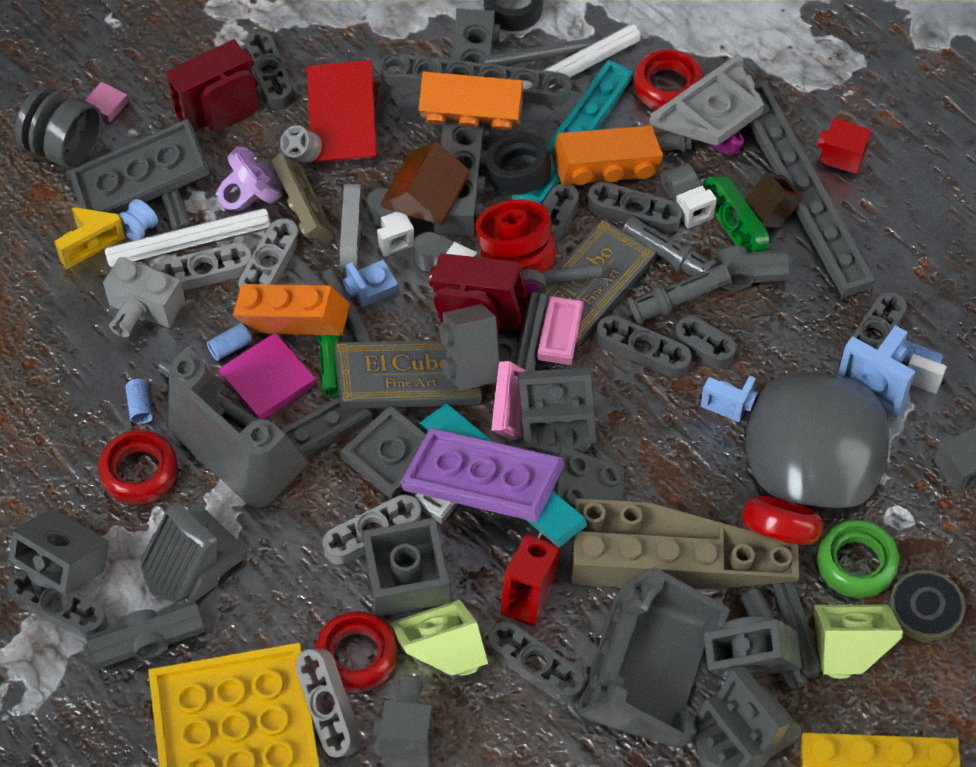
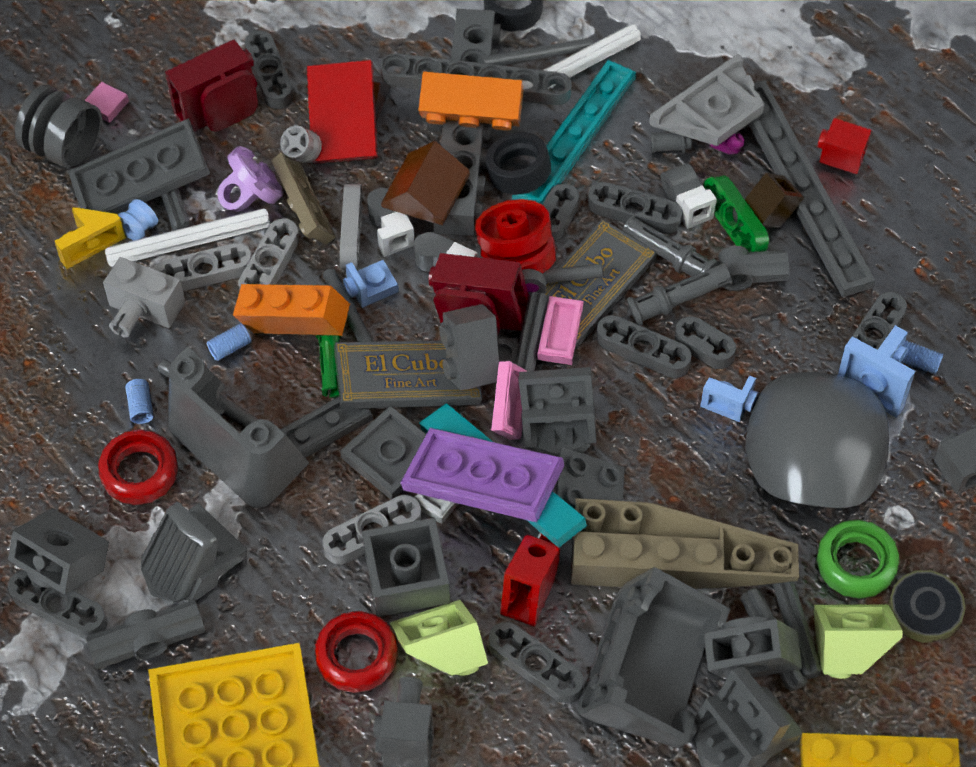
(267, 377): dark pink tile -> none
(347, 725): light grey beam -> none
(607, 155): orange brick -> none
(664, 60): red wheel -> none
(782, 520): red wheel -> none
(927, 373): white tile -> none

